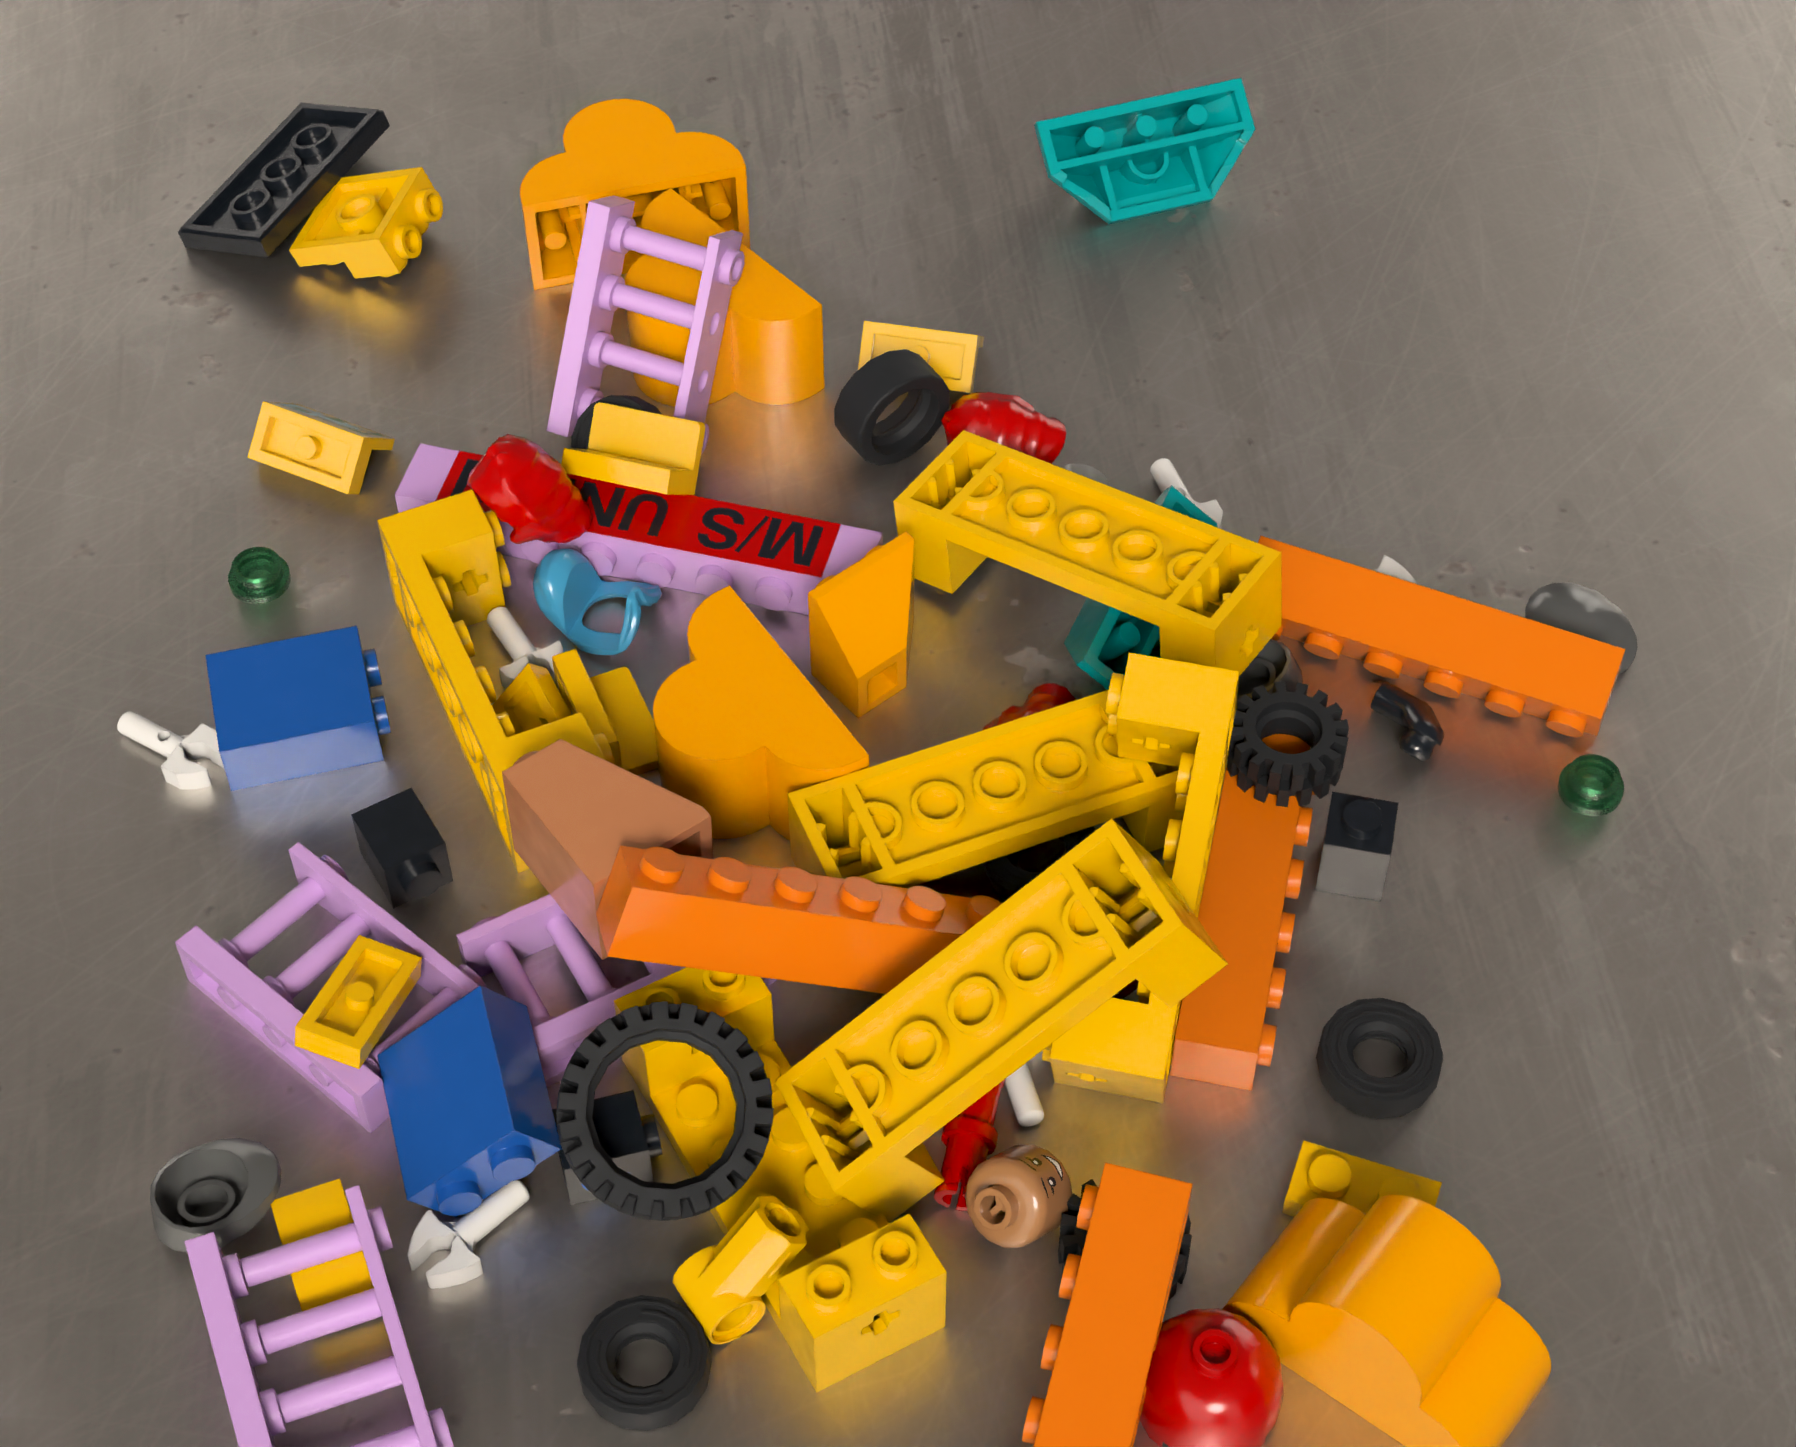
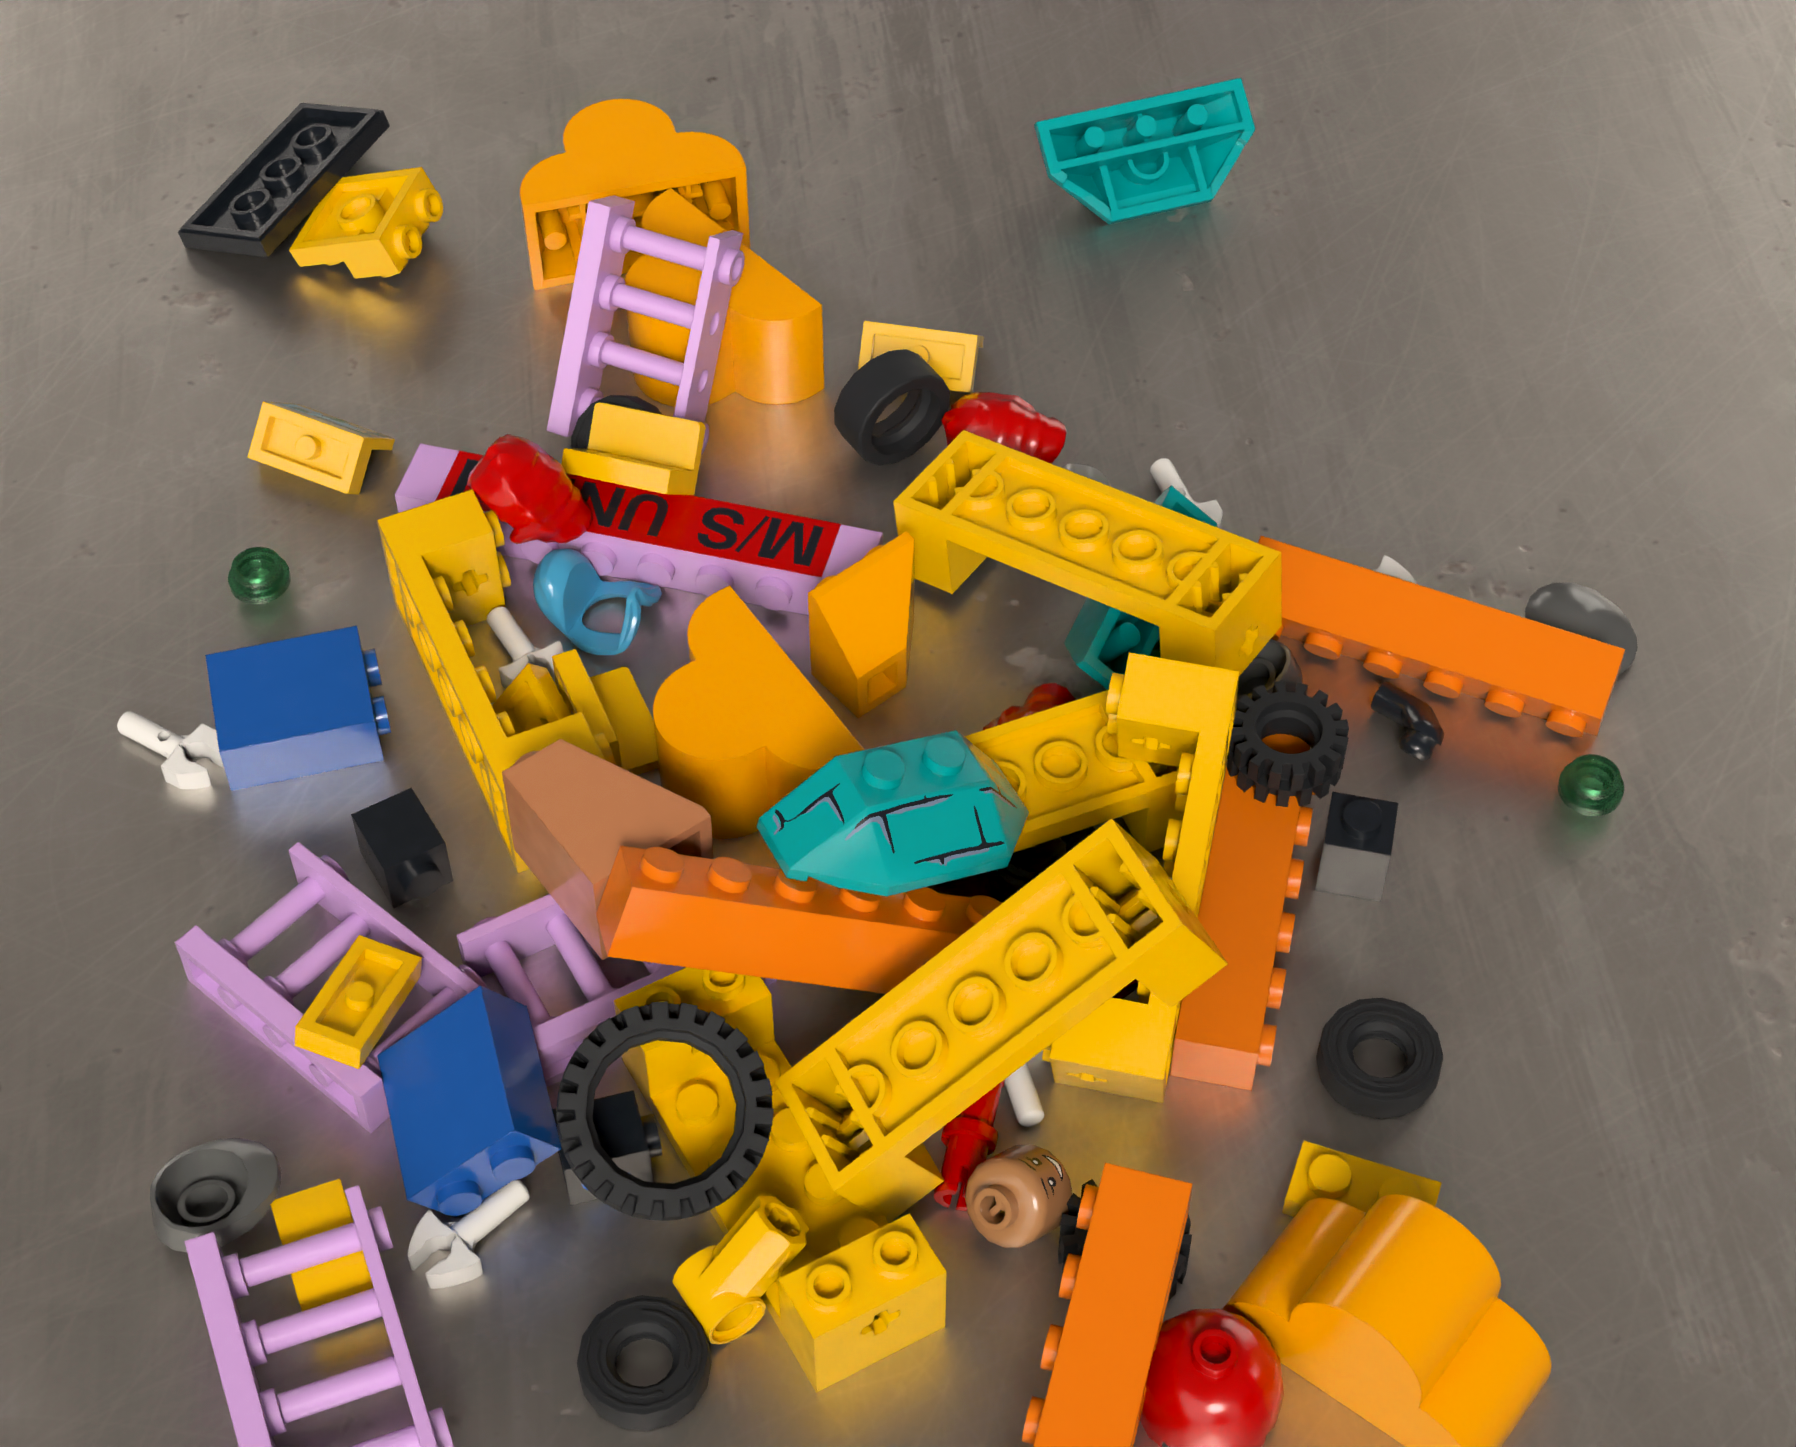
(897, 818): none -> teal wedge

